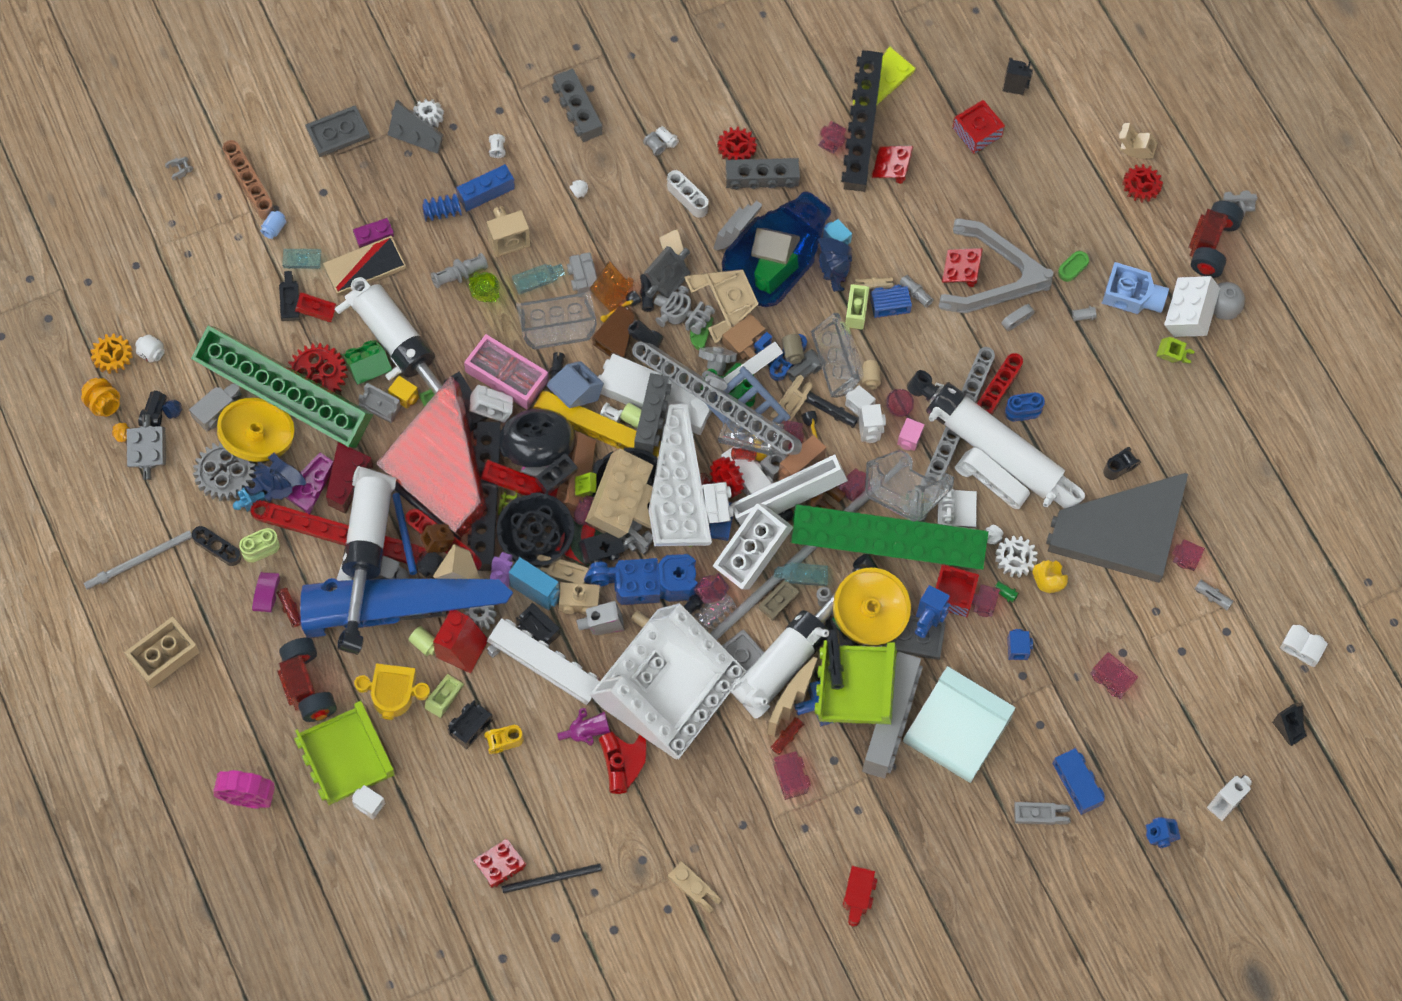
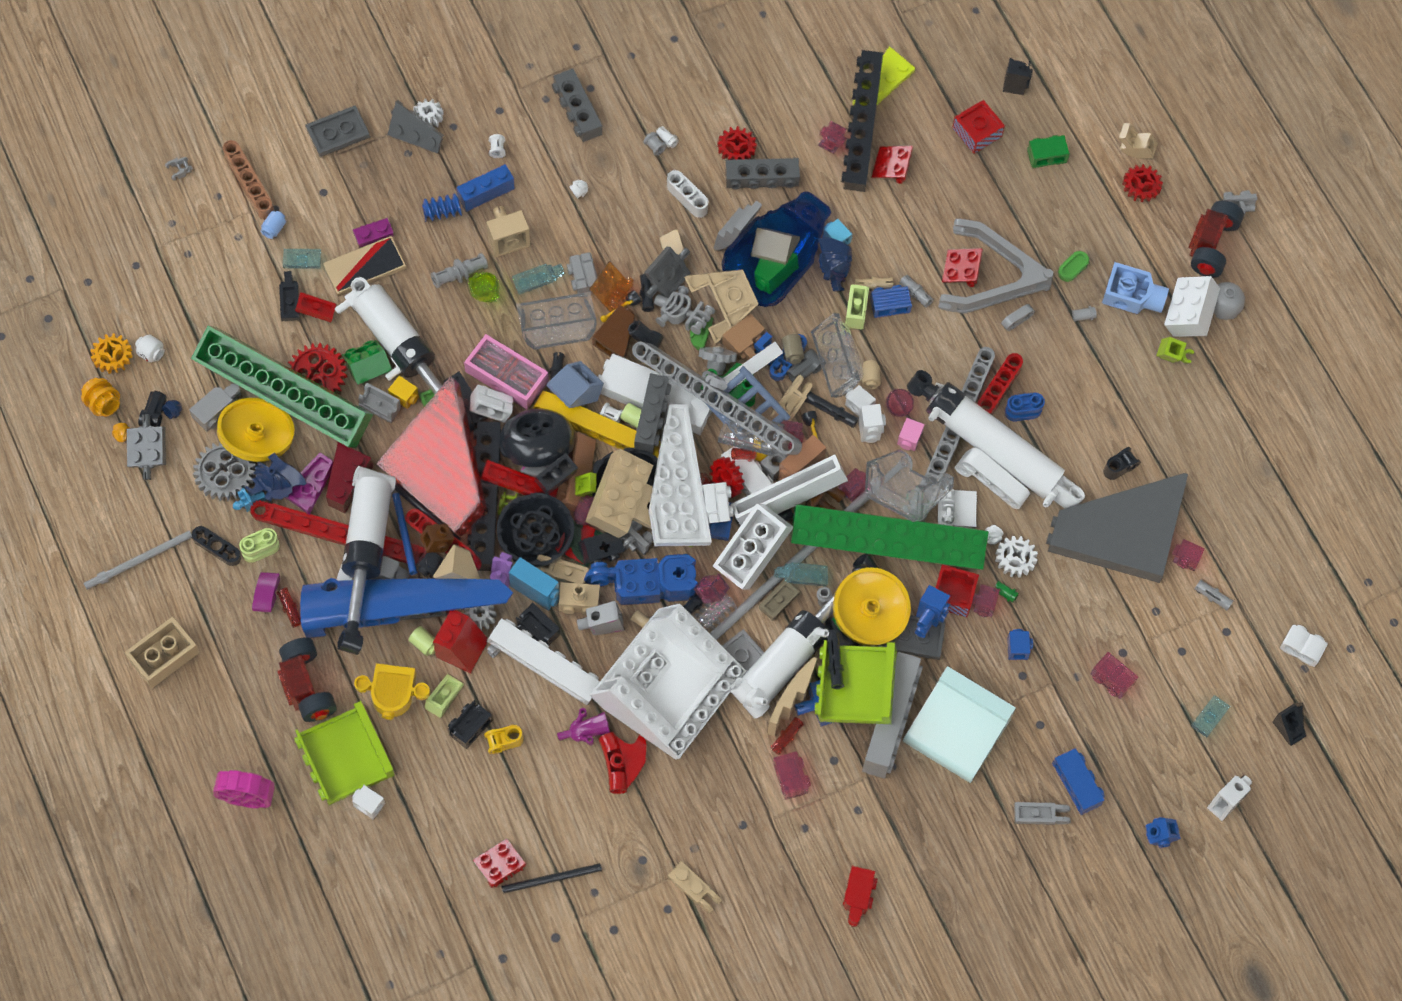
(1048, 151): none -> green brick
(1049, 576): yellow hair -> none
(1210, 716): none -> clear light blue plate

